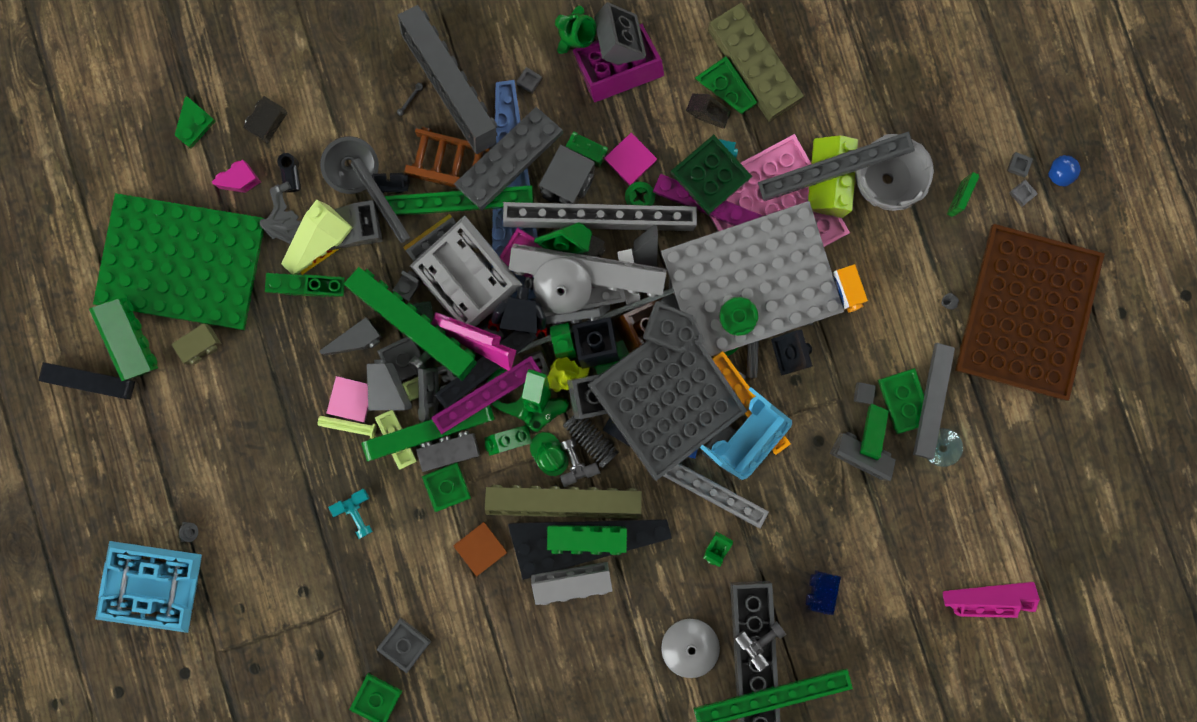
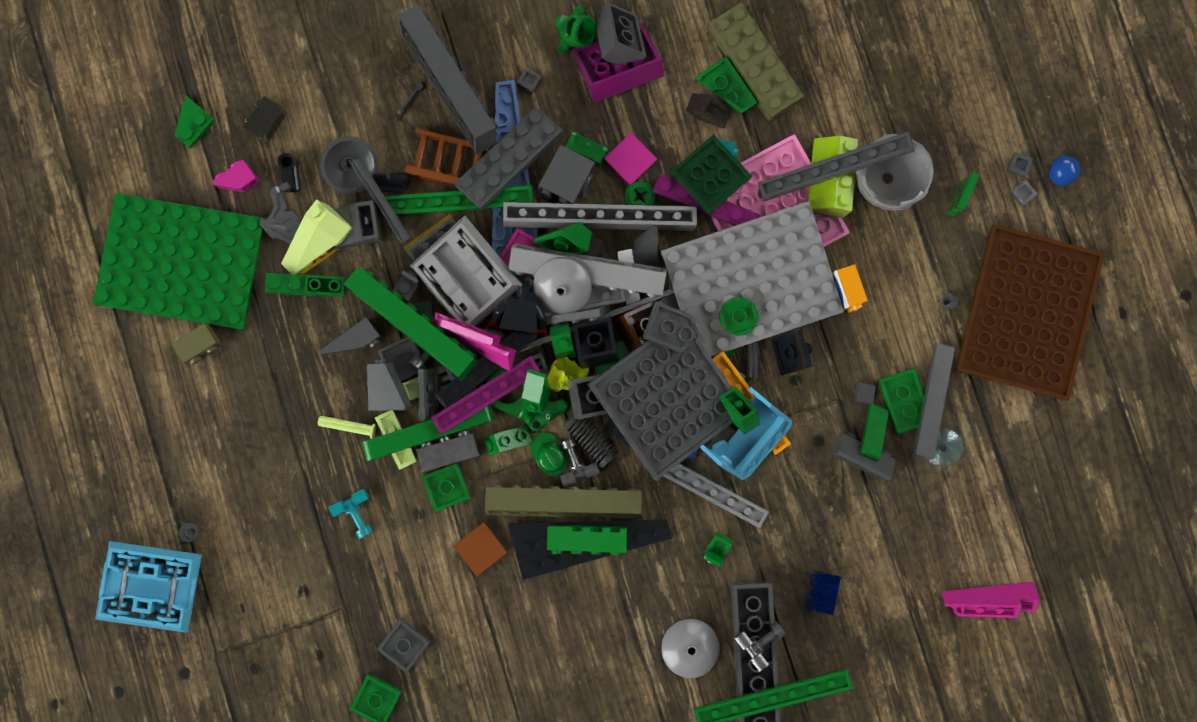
(86, 381): black beam -> none
(124, 338): green slope -> none
(349, 399): bright pink tile -> none
(571, 583): light grey brick -> none
(740, 410): none -> green slope

